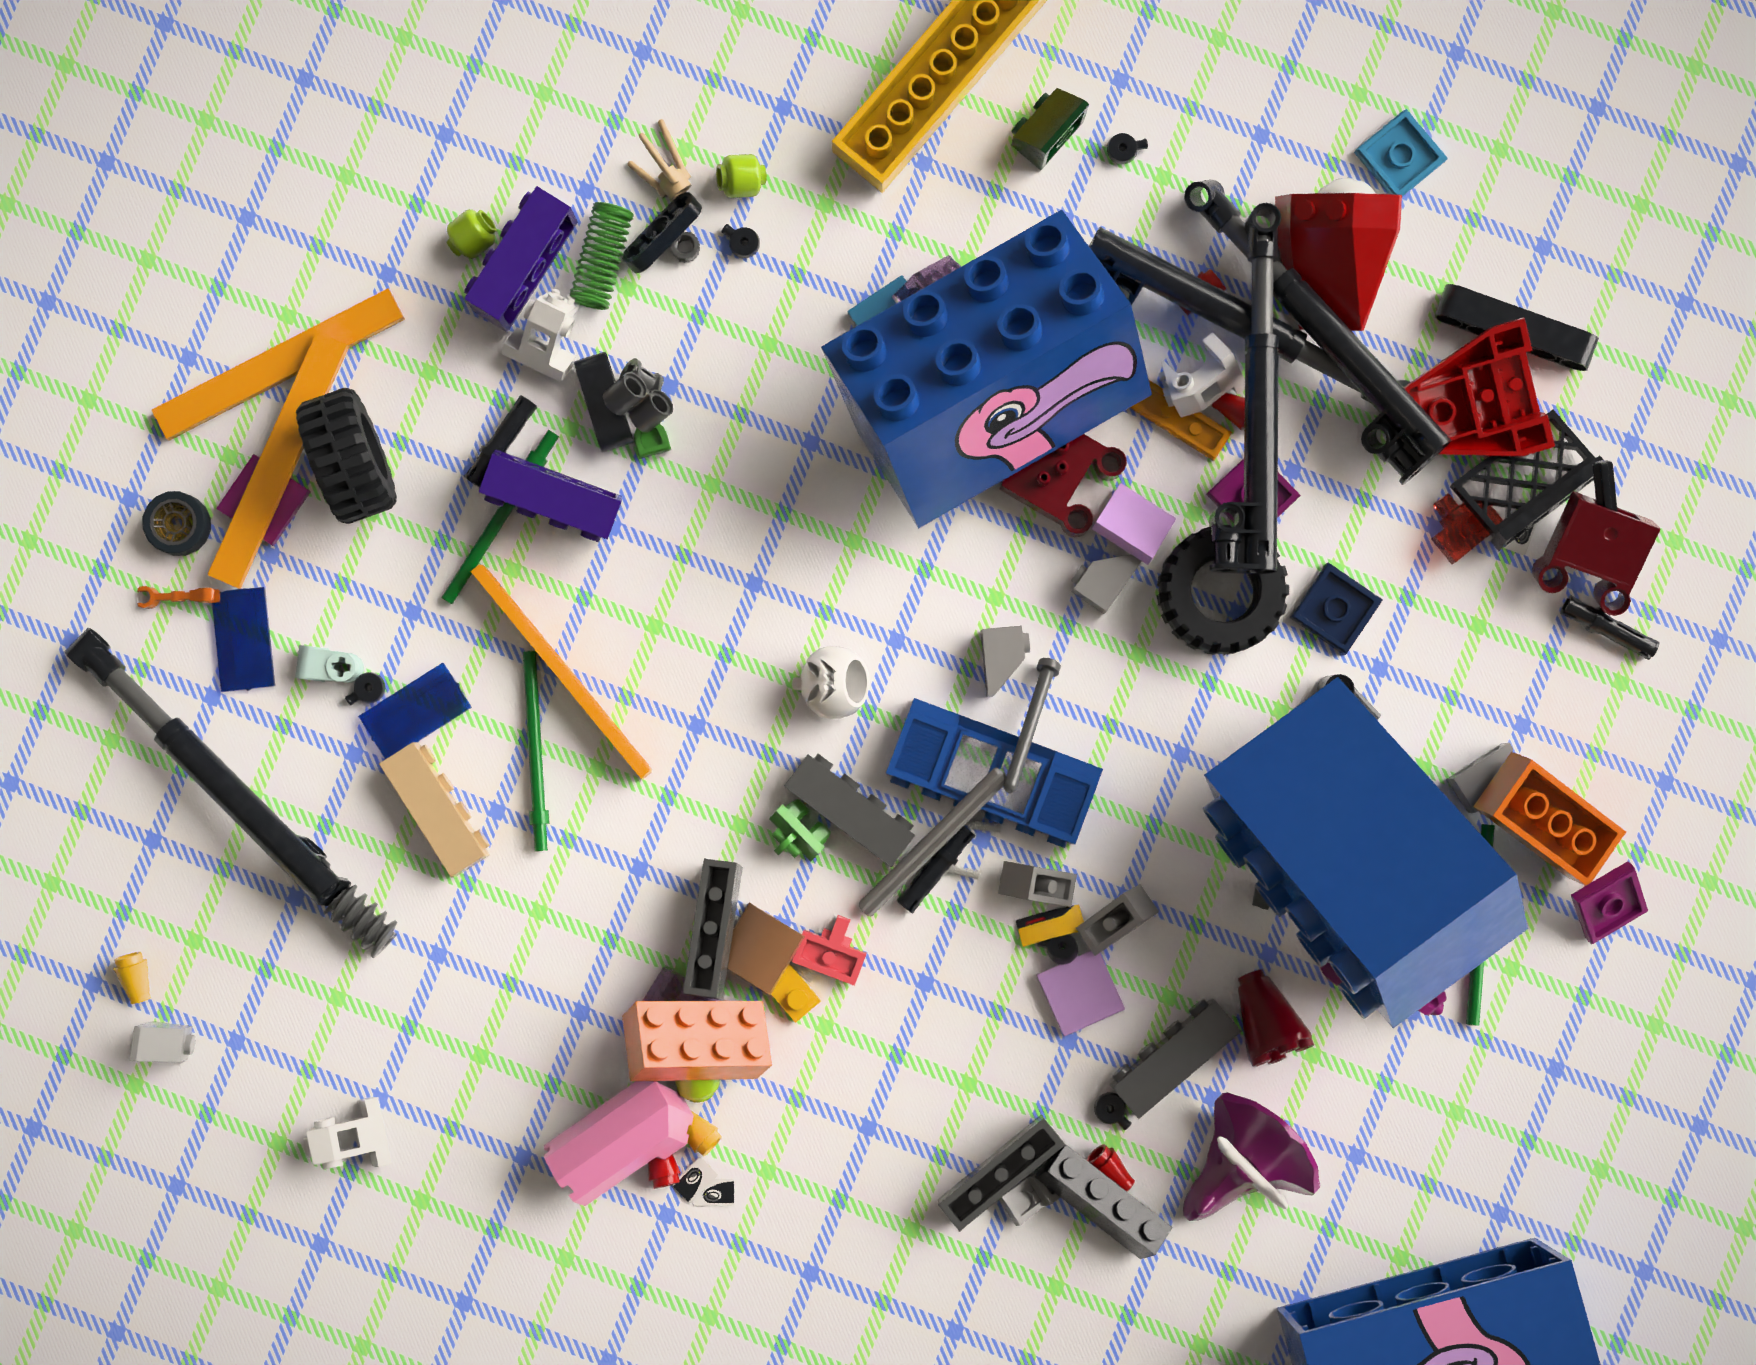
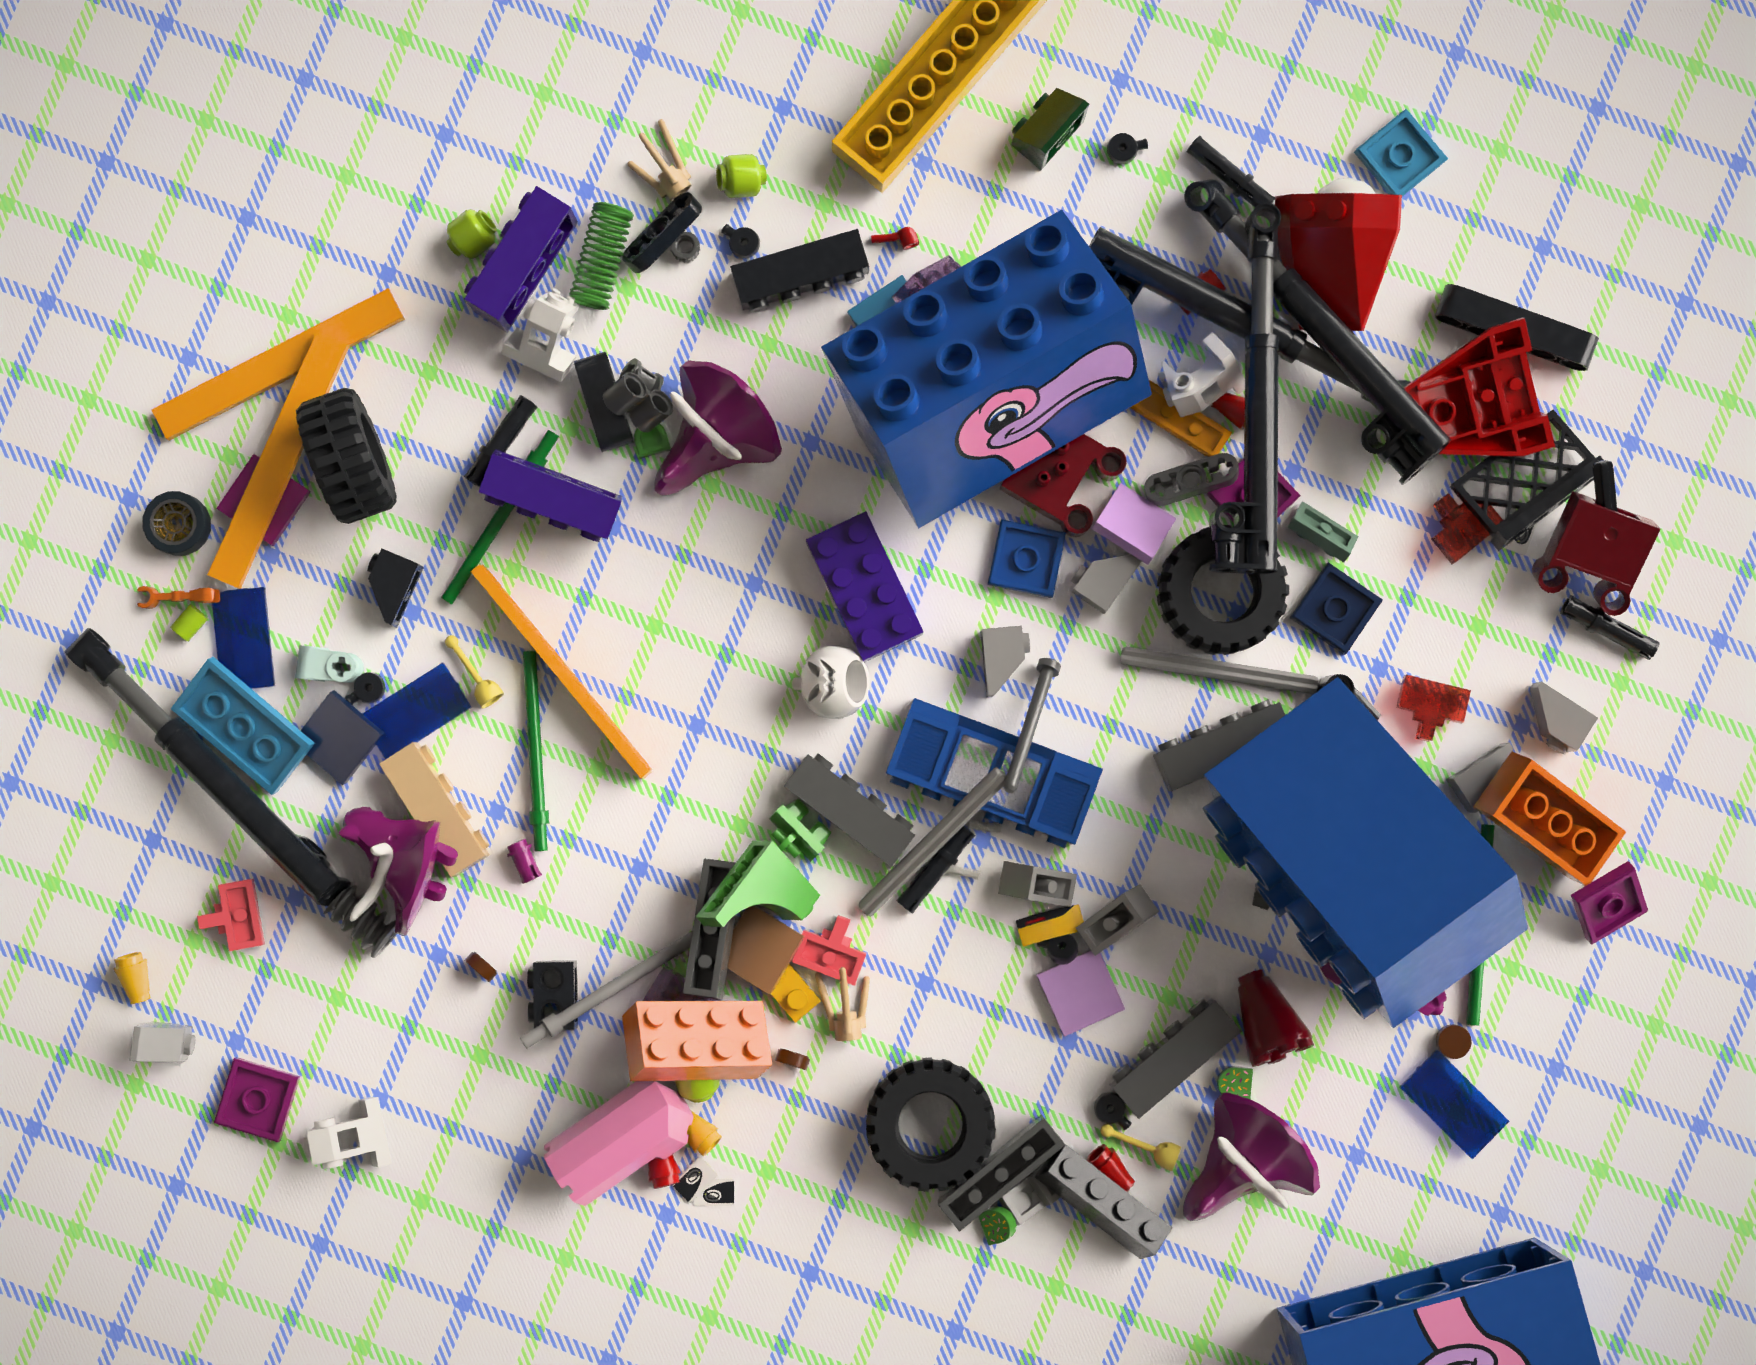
(189, 622): none -> lime hinge
(236, 915): none -> coral hinge
(242, 725): none -> dark azure plate
(257, 1099): none -> magenta tile
(340, 737): none -> dark blue tile
(393, 583): none -> black slope
(400, 859): none -> magenta animal
(481, 966): none -> reddish brown tile
(486, 691): none -> light yellow hinge
(524, 860): none -> magenta pin
(554, 1023): none -> light grey bar
(563, 995): none -> black brick
(719, 427): none -> magenta animal
(760, 878): none -> arch
(792, 1059): none -> reddish brown tile
(800, 270): none -> black brick
(847, 1024): none -> tan plant
(864, 587): none -> dark purple brick
(906, 235): none -> red hand
(942, 1169): none -> black tyre
(997, 1224): none -> bright green tile
(1026, 558): none -> blue tile
(1164, 1154): none -> light yellow hinge
(1193, 758): none -> dark grey brick
(1218, 480): none -> dark grey beam
(1219, 670): none -> light grey axle
(1229, 173): none -> black pin
(1236, 1081): none -> bright green tile
(1323, 532): none -> sand green plate
(1432, 704): none -> clear red hinge
(1453, 1041): none -> reddish brown tile
(1454, 1104): none -> clear blue piece
(1560, 718): none -> light grey slope

